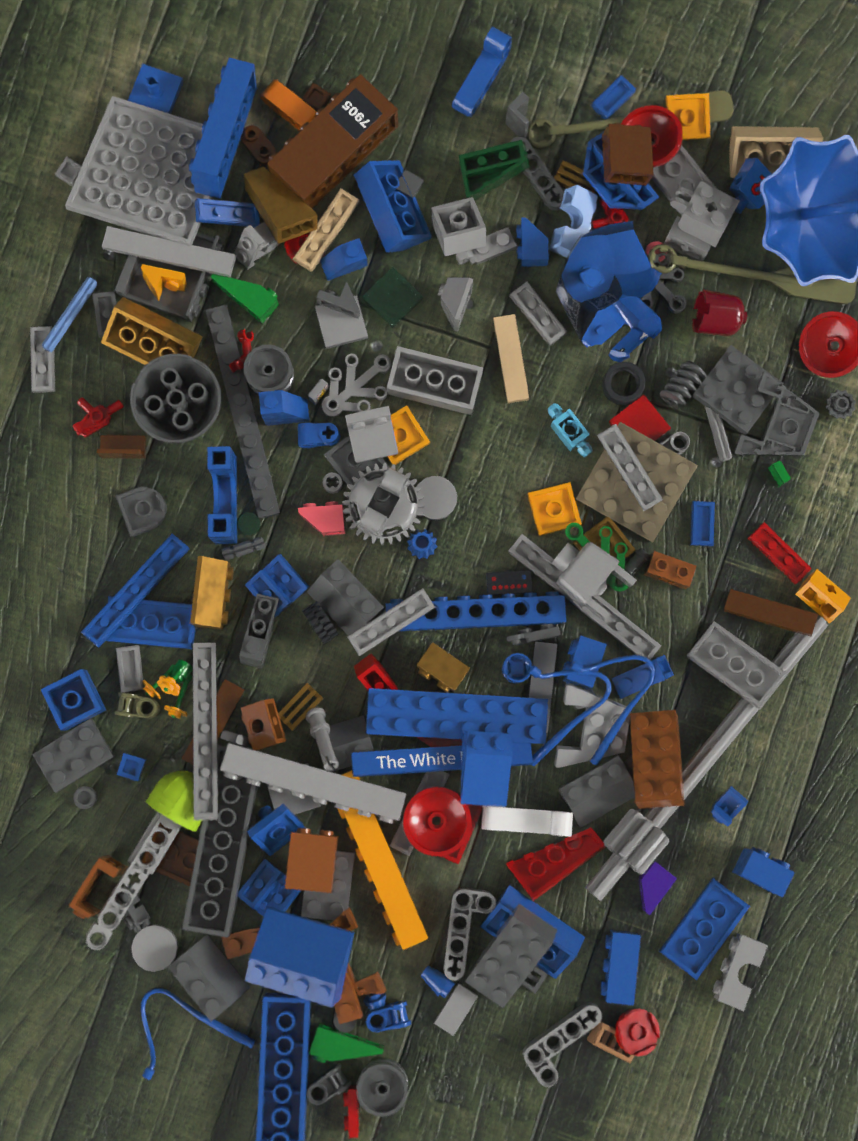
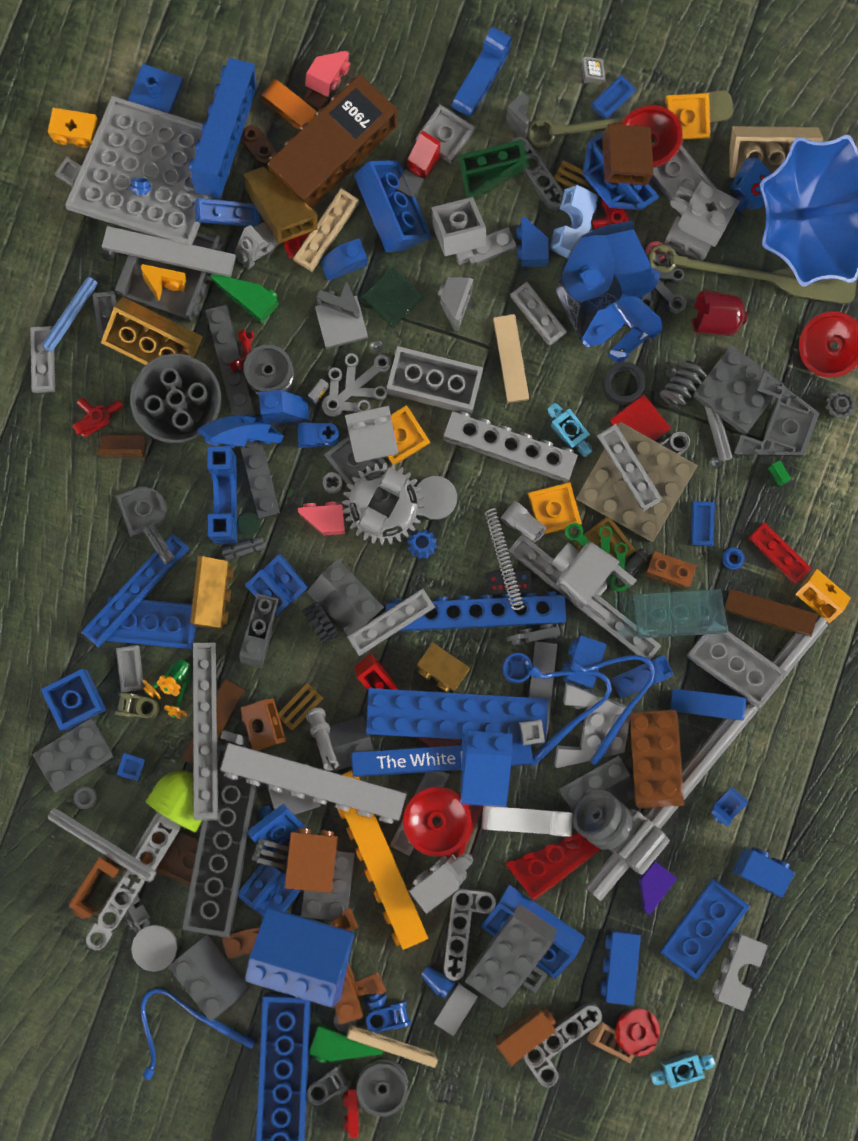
(82, 127): none -> light orange brick
(102, 845): none -> light grey axle
(140, 186): none -> blue plate
(159, 544): none -> dark grey axle
(238, 430): none -> blue slope
(283, 857): none -> dark grey tile
(326, 72): none -> coral slope
(391, 1045): none -> tan tile
(424, 155): none -> slope
(441, 882): none -> light grey hinge
(449, 130): none -> light grey tile
(498, 534): none -> light grey piece
(518, 456): none -> light grey brick
(519, 518): none -> light grey piece
(526, 1034): none -> dark orange brick
(531, 732): none -> light grey tile
(592, 70): none -> slope
(602, 819): none -> dark grey wheel
(679, 613): none -> clear light blue tile
(704, 1062): none -> medium azure piece
(708, 704): none -> blue slope
(739, 556): none -> blue plate

